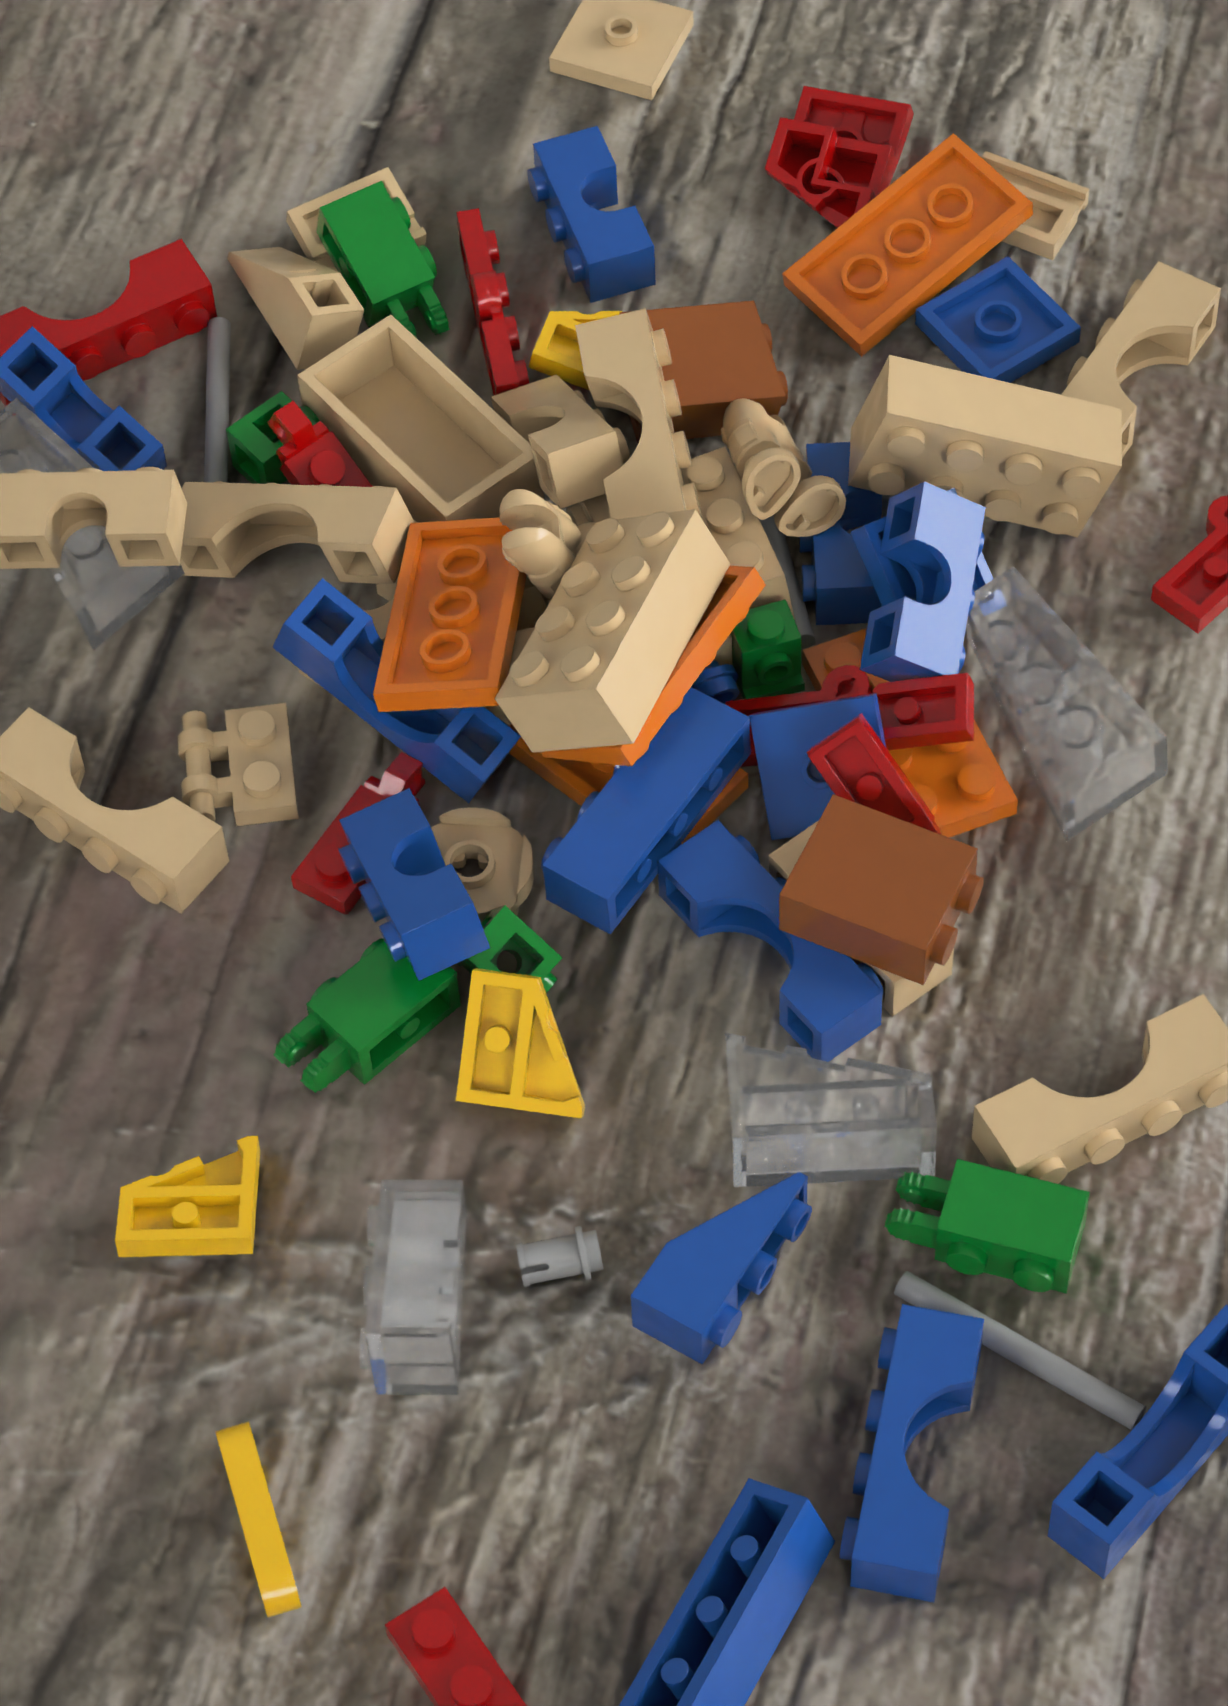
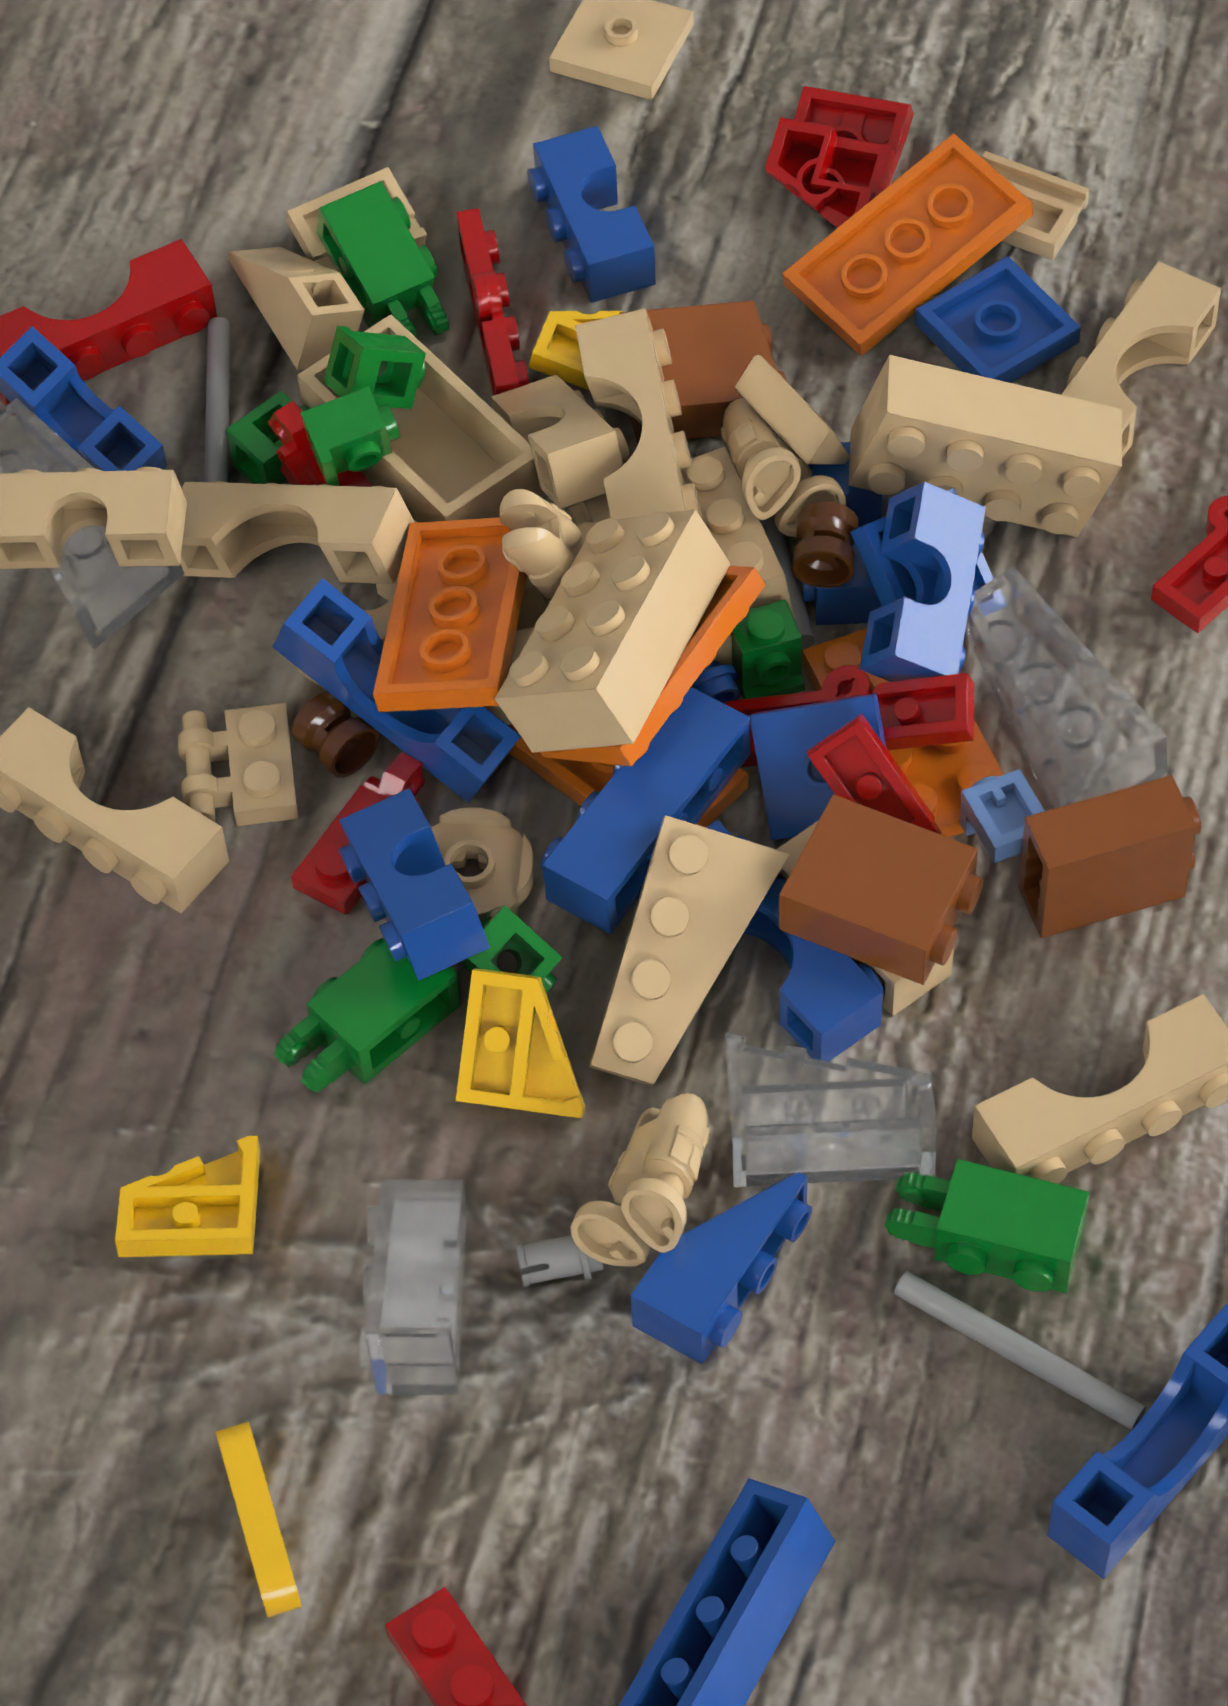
(341, 739): none -> reddish brown wheel
(349, 433): none -> green brick
(384, 362): none -> green brick
(648, 1186): none -> tan piece
(684, 928): none -> tan wing
(789, 414): none -> tan slope
(825, 544): none -> reddish brown wheel
(900, 1528): blue arch -> none
(997, 812): none -> medium blue bracket
(1107, 855): none -> dark orange brick

